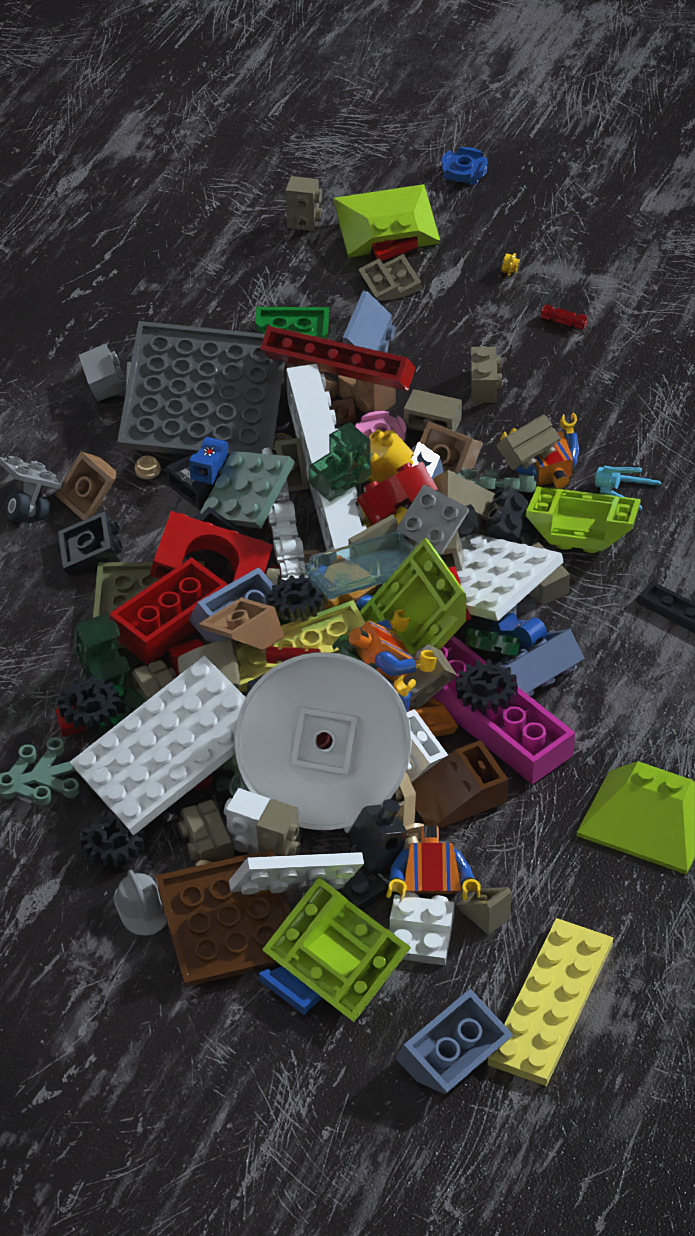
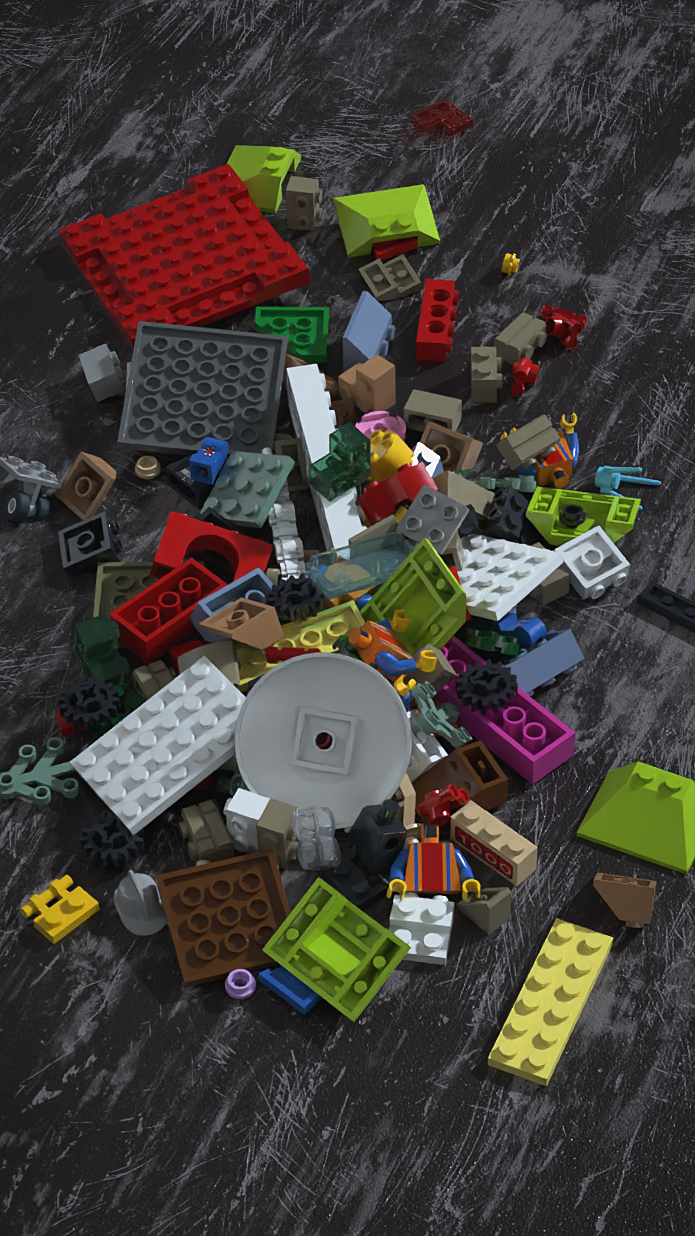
(64, 915): none -> yellow plate
(184, 256): none -> red plate
(240, 977): none -> lavender plate
(263, 172): none -> lime slope
(294, 872): white plate -> none
(315, 832): none -> clear brick
(338, 358): red brick -> none
(436, 319): none -> red brick
(438, 719): none -> sand green plant
(439, 803): none -> red plate
(443, 114): none -> clear red plate
(453, 1043): sand blue slope -> none
(454, 167): blue plate -> none
(493, 843): none -> tan brick
(520, 339): none -> dark tan brick
(523, 373): none -> red plate
(564, 329): none -> red plate
(572, 516): none -> black plate
(593, 563): none -> white plate
(627, 897): none -> medium nougat slope

